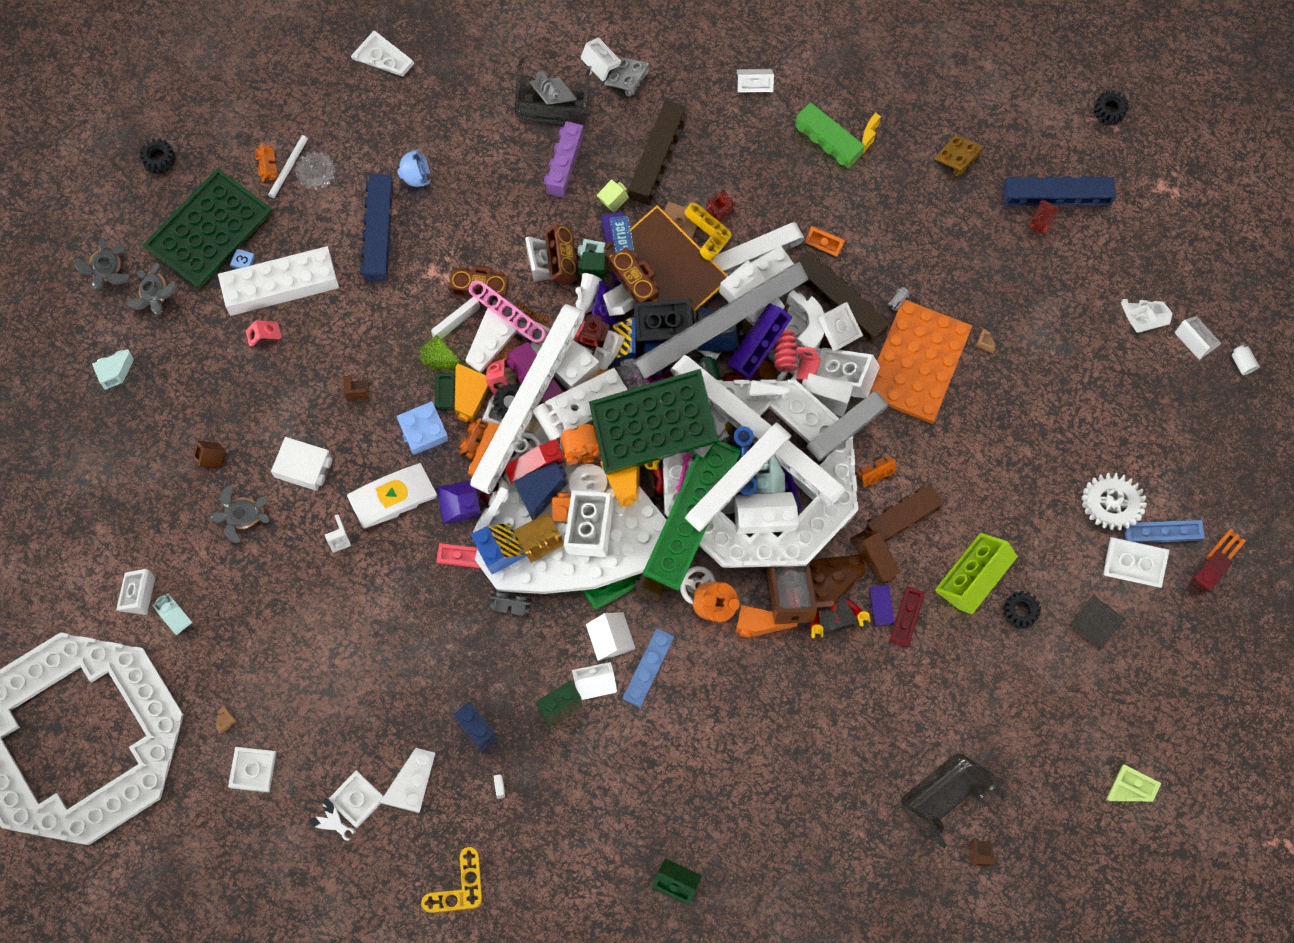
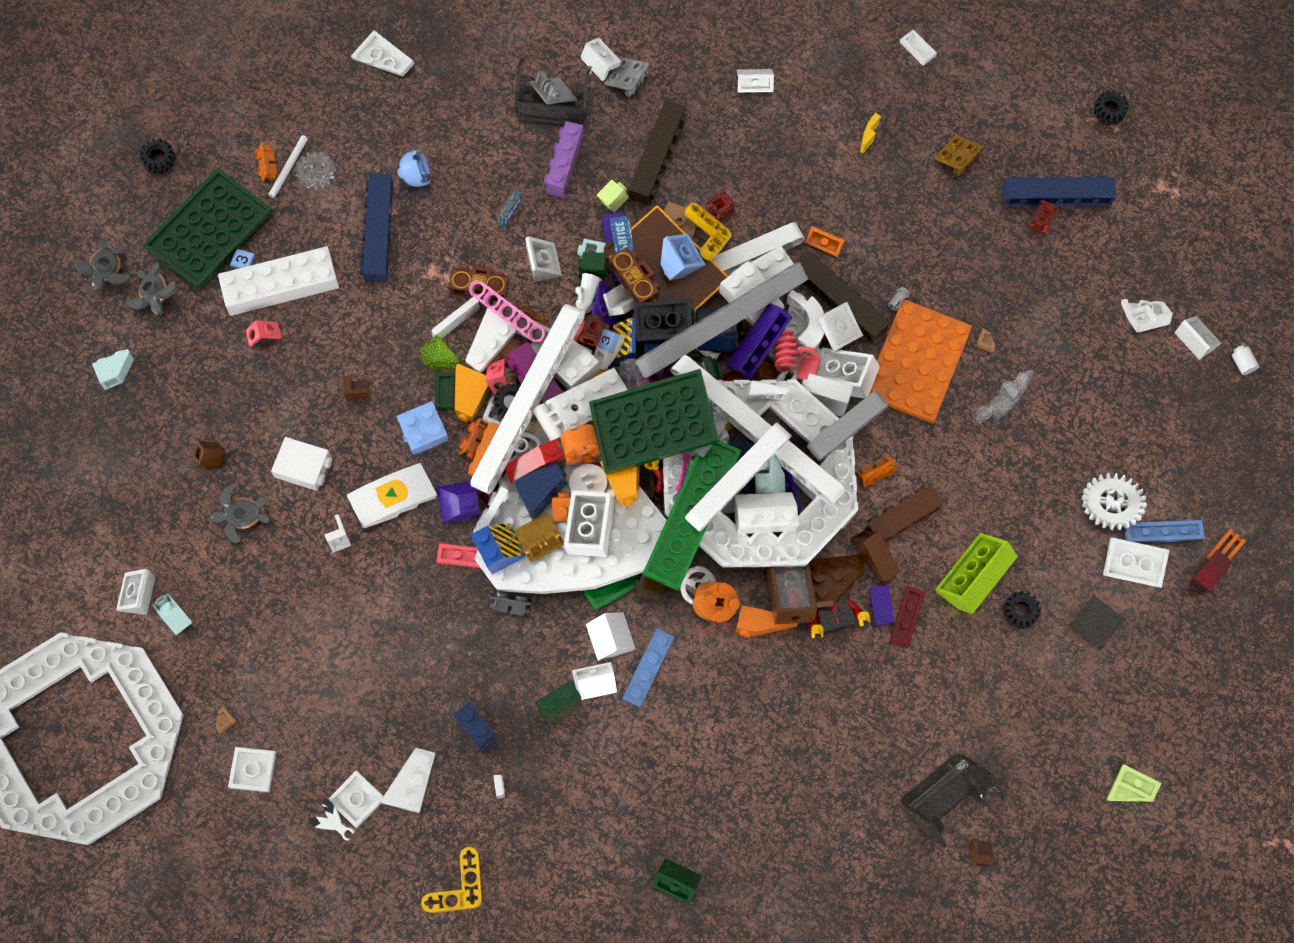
(509, 208): none -> clear light blue tile
(561, 254): copper piece -> none
(608, 340): none -> light blue tile
(680, 256): none -> light blue slope
(744, 441): blue piece -> none
(829, 135): bright green brick -> none
(918, 47): none -> white tile
(1007, 398): none -> clear slope

